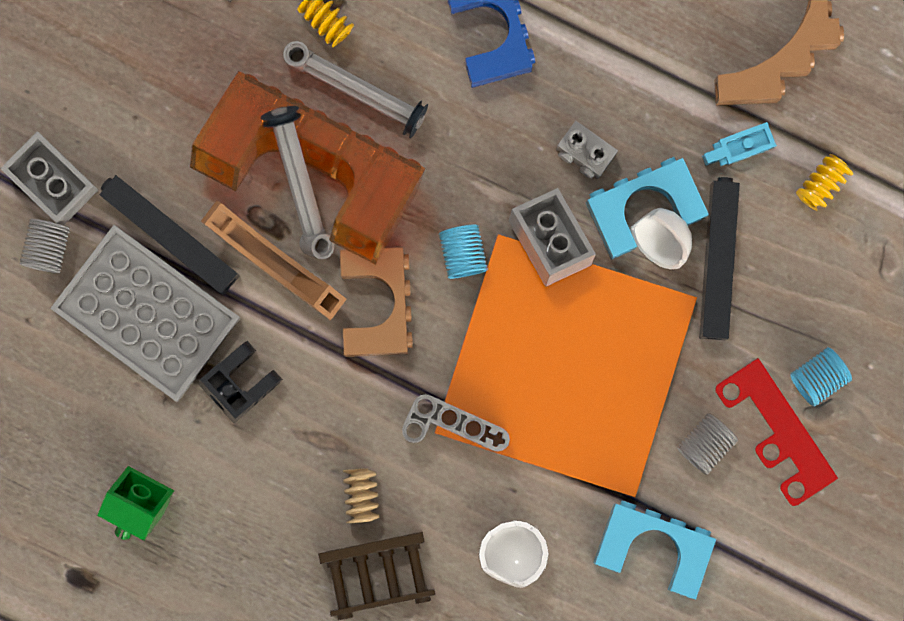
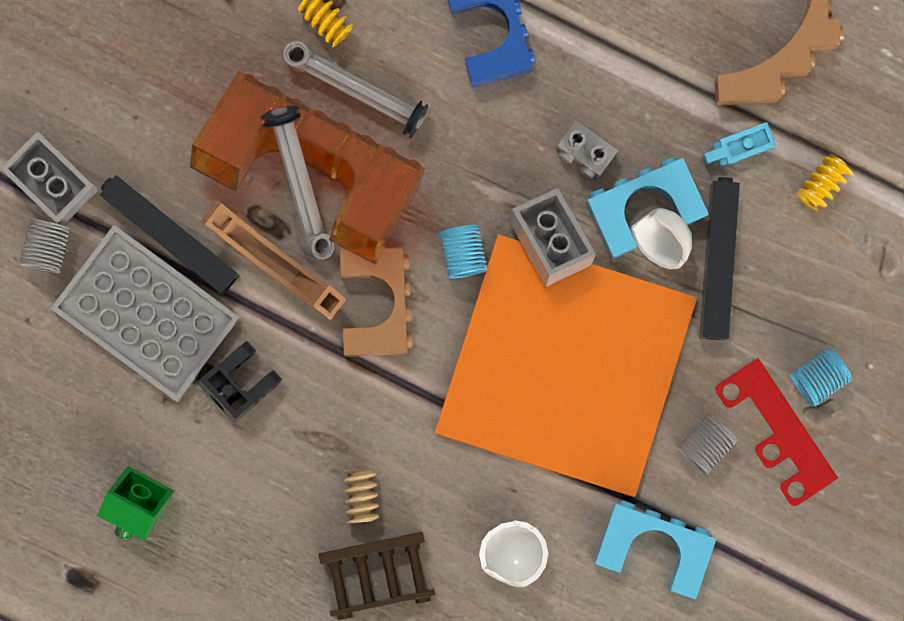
(458, 427): light grey beam -> none

